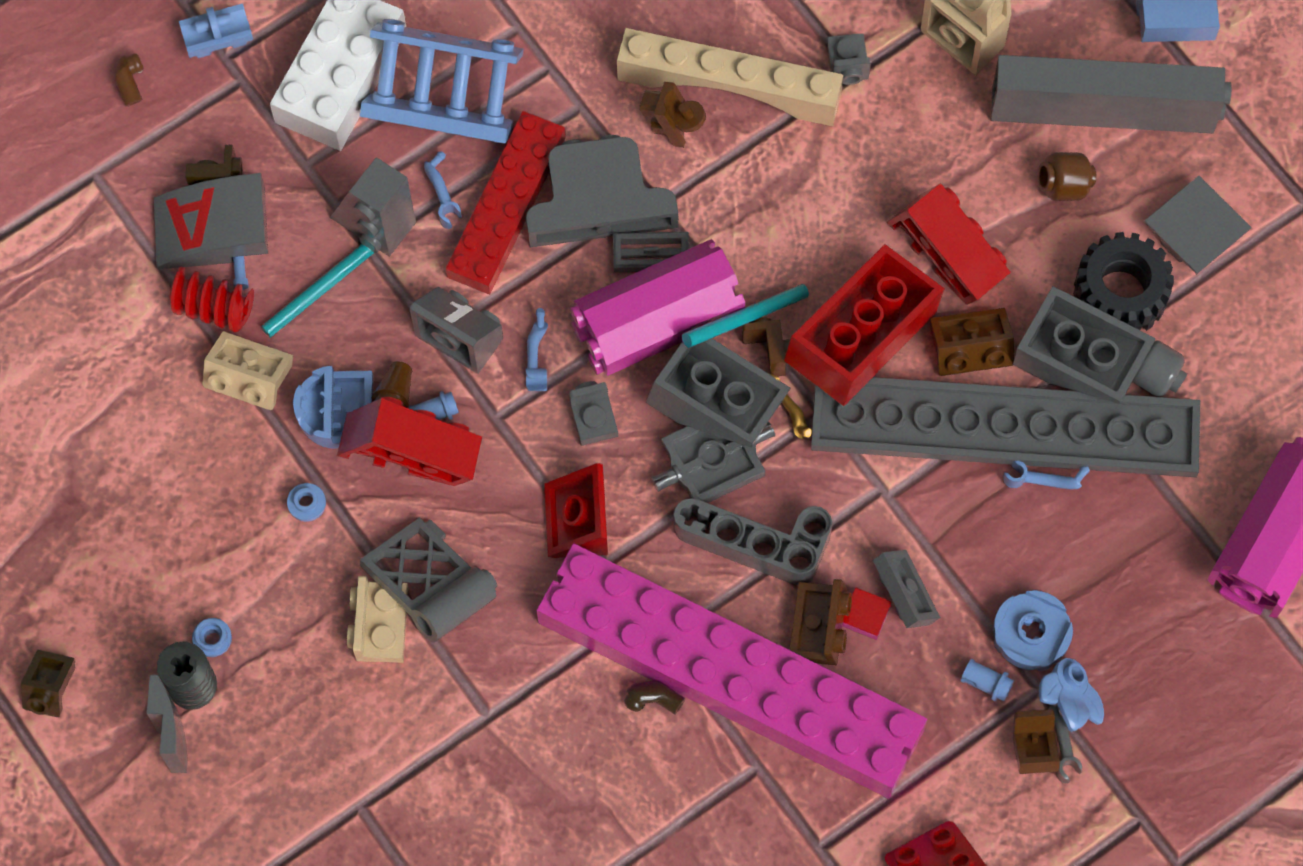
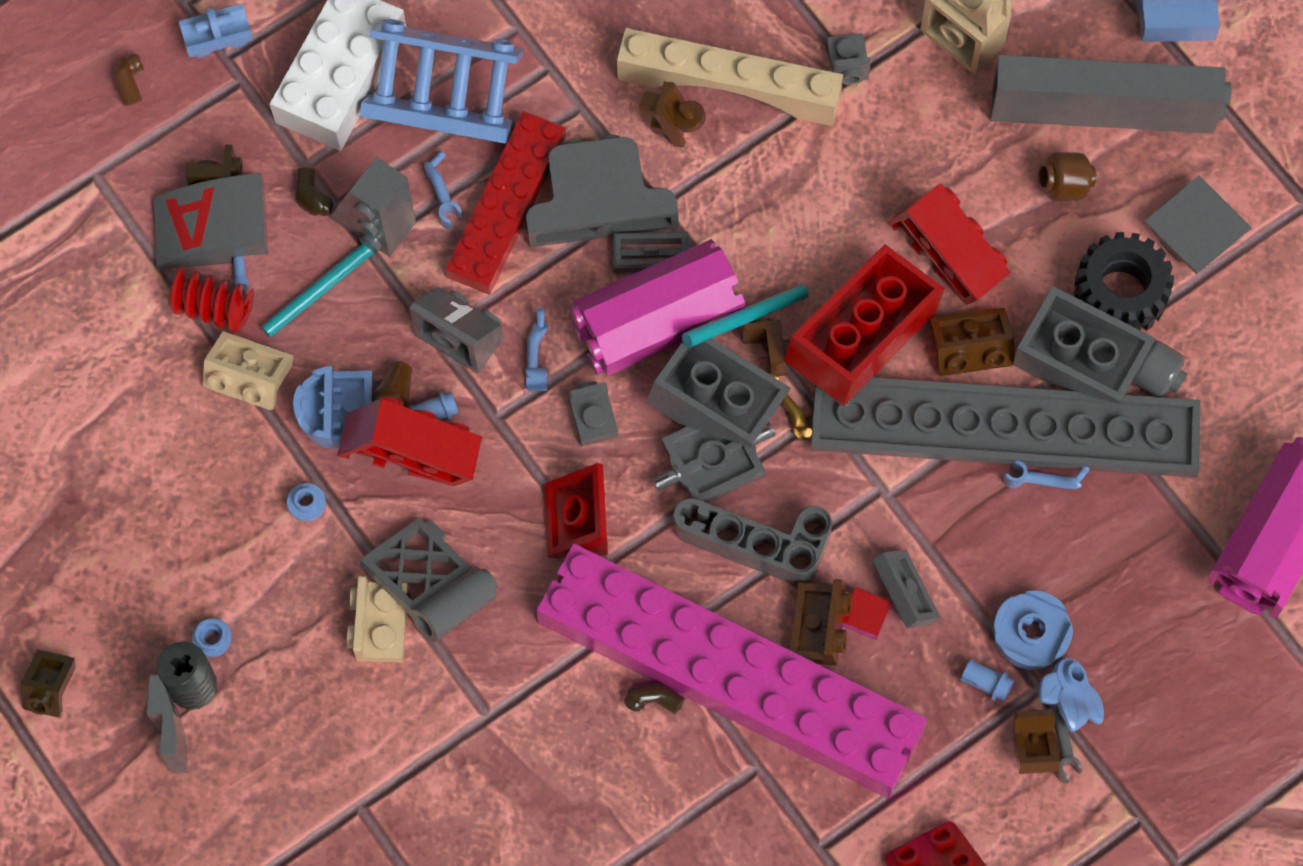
(308, 197): none -> dark brown arm

